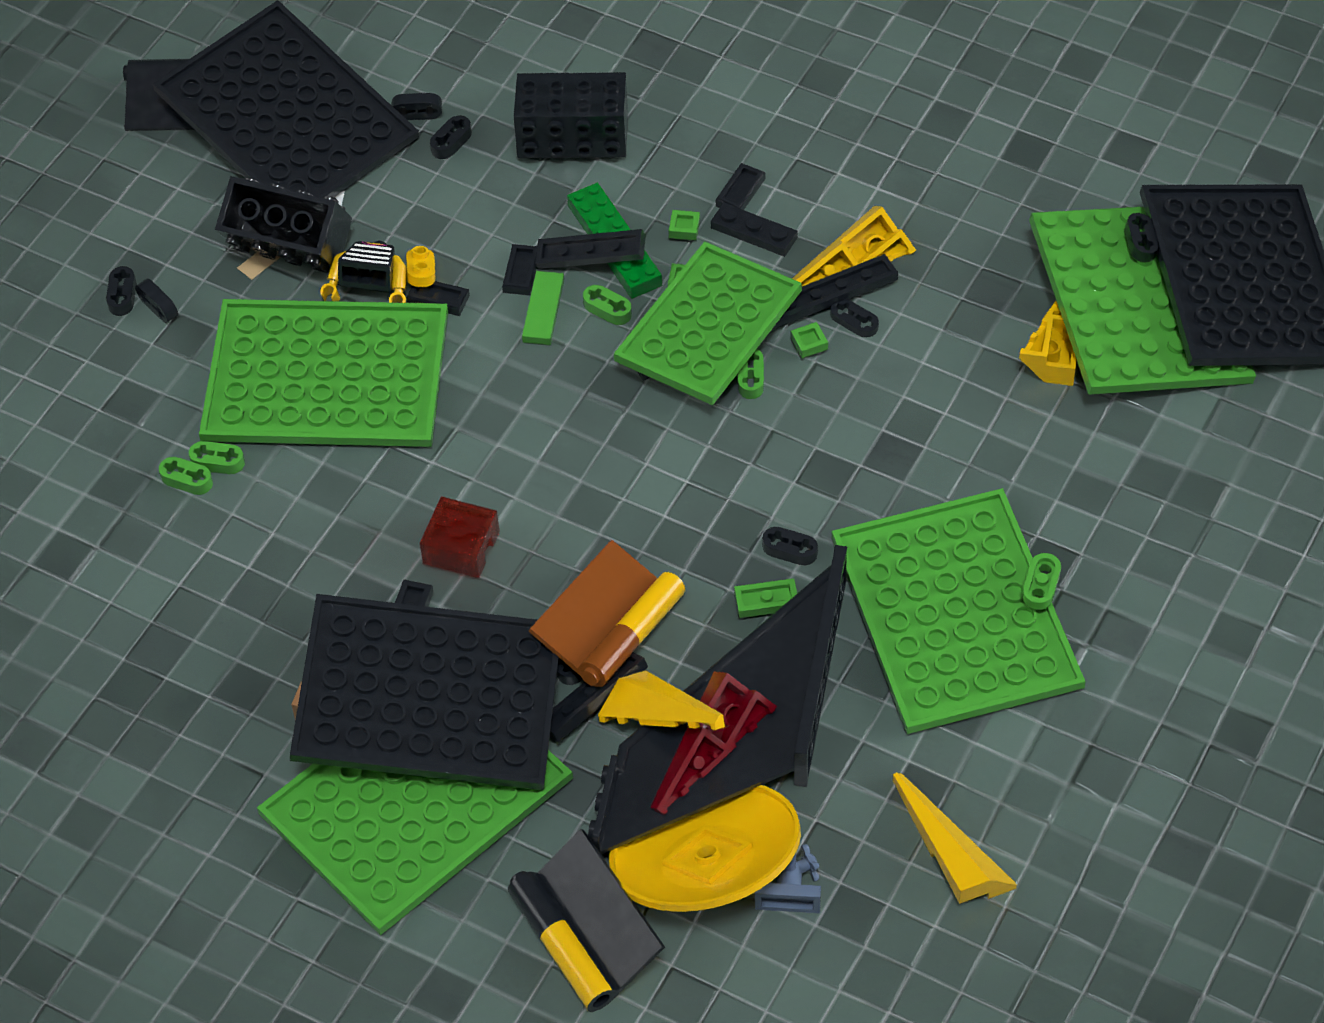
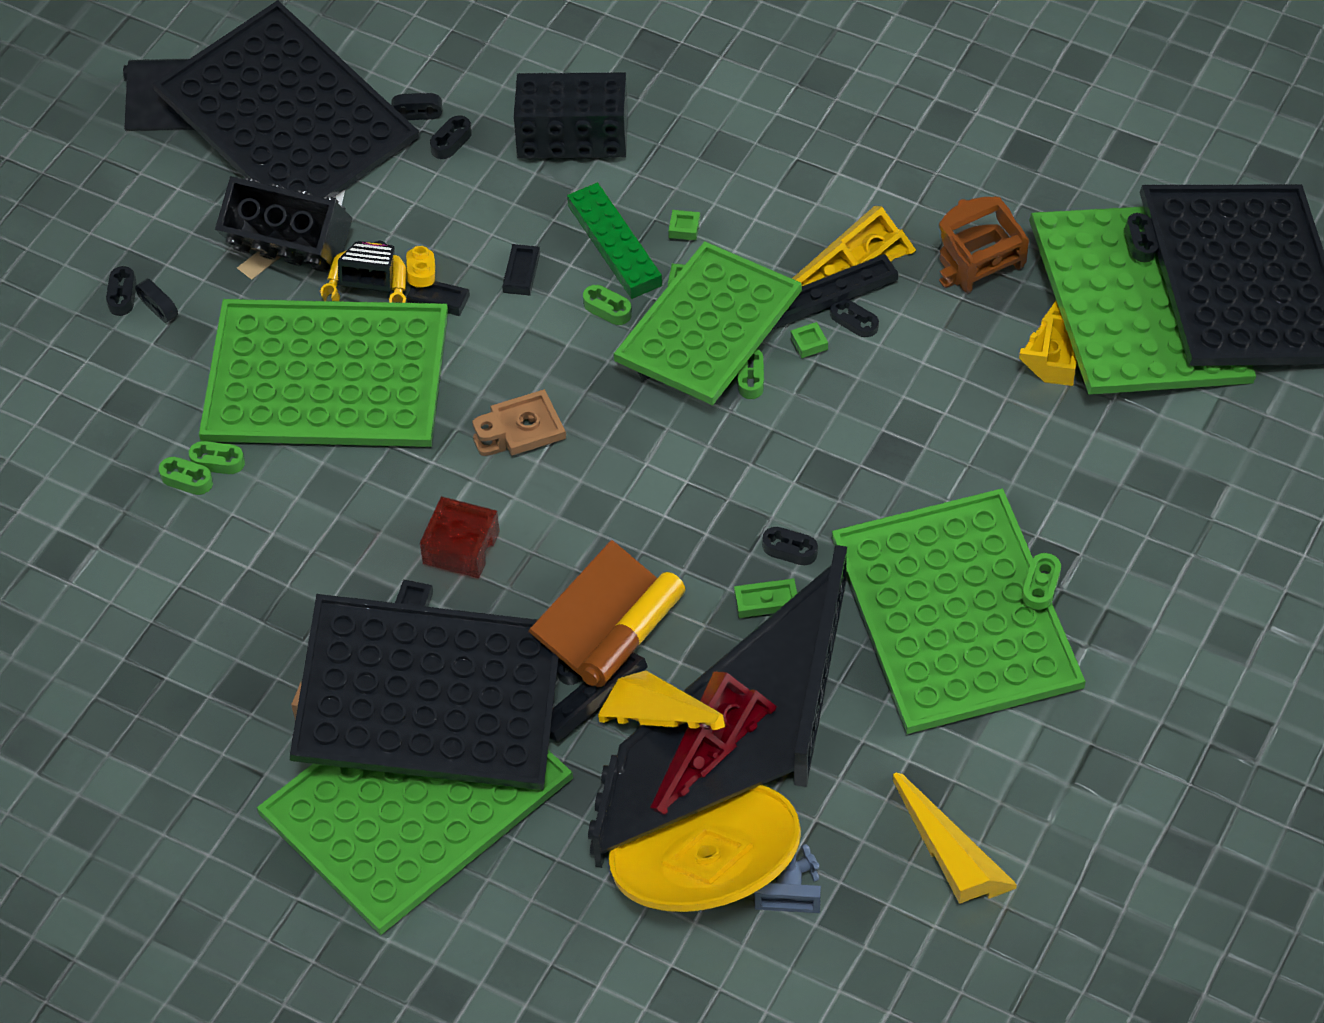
(507, 425): none -> medium nougat plate
(543, 308): bright green tile -> none
(586, 921): black door -> none
(590, 249): black plate -> none
(741, 187): black tile -> none
(754, 229): black plate -> none
(986, 261): none -> dark orange animal

